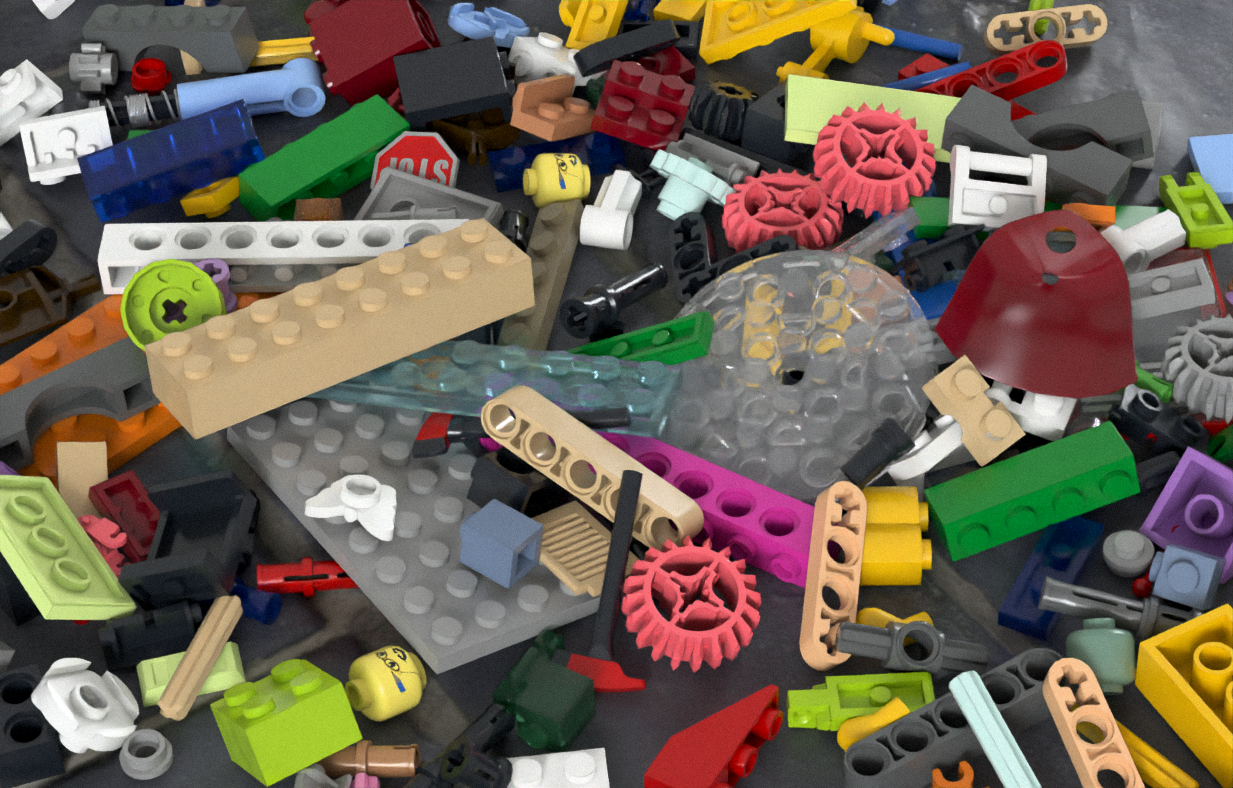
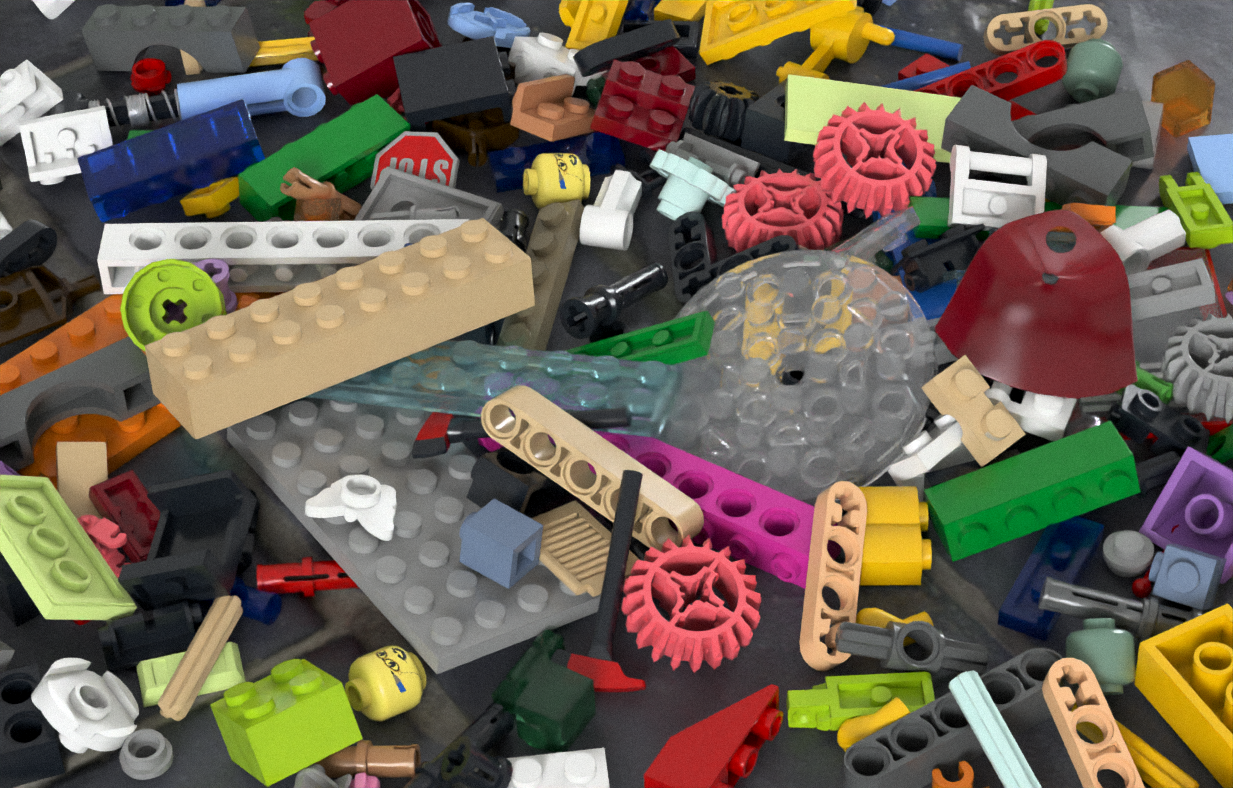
(93, 68): light grey gear -> none
(308, 188): none -> medium nougat axle
(887, 445): black pin -> none
(1093, 70): none -> sand green head
(1186, 97): none -> clear orange panel

